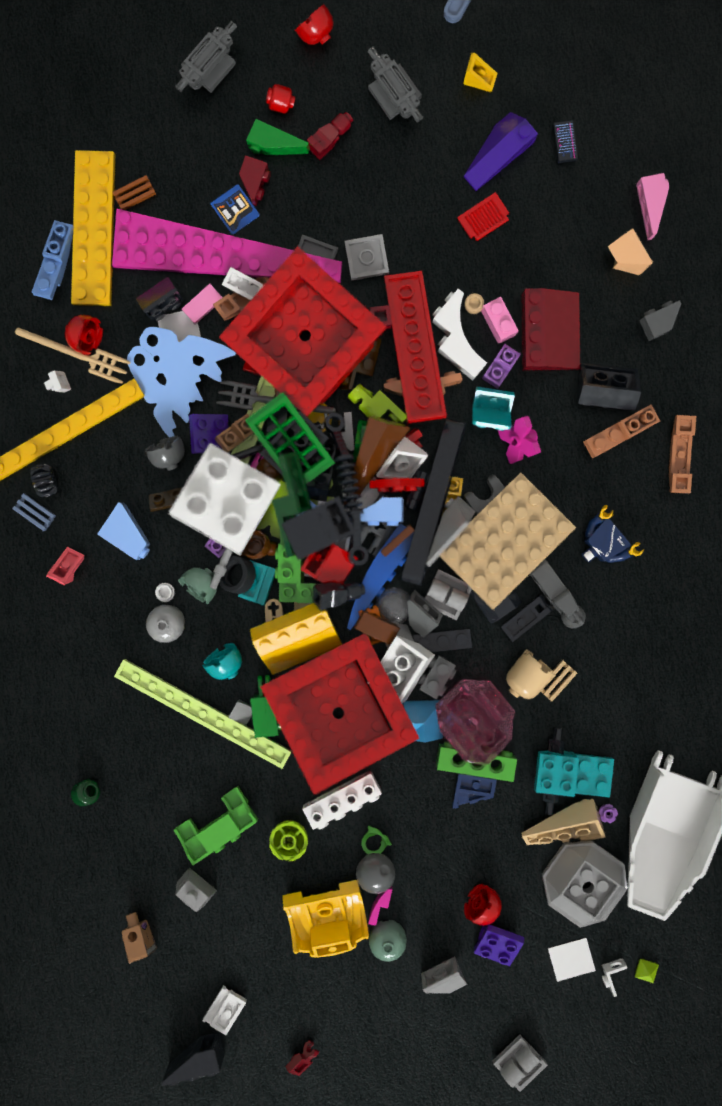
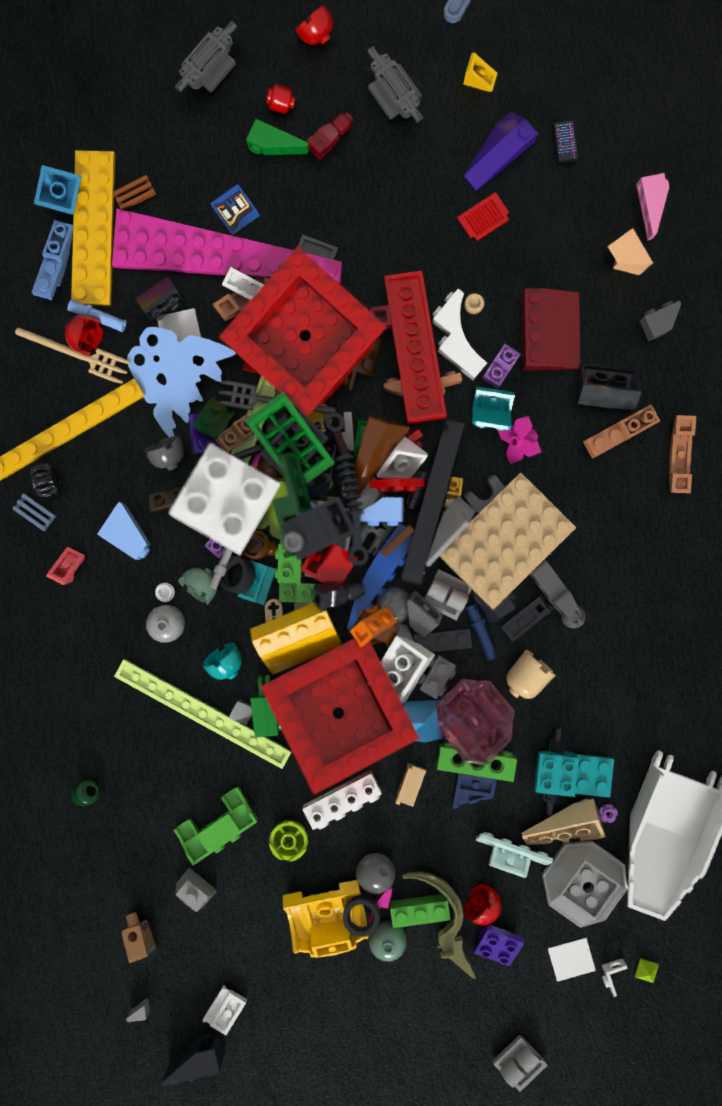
(57, 190): none -> dark azure slope
(57, 382): white tile -> none
(105, 318): none -> light blue pin
(139, 1012): none -> light grey slope
(201, 304): bright pink tile -> none
(213, 419): none -> dark green plate
(253, 176): dark red slope -> none
(294, 541): none -> flat silver tile
(301, 1062): dark red plate -> none
(358, 930): none -> black tyre
(366, 257): light grey plate -> none
(371, 832): bright green piece -> none
(373, 625): none -> orange bracket
(376, 405): lime plate -> none
(410, 785): none -> tan panel
(419, 910): none -> bright green brick
(443, 978): light grey slope -> none
(448, 941): none -> olive piece
(481, 630): none -> dark blue pin
(499, 320): bright pink brick -> none
(512, 857): none -> light aqua bracket
(567, 669): tan tile -> none
(606, 540): dark blue torso -> none

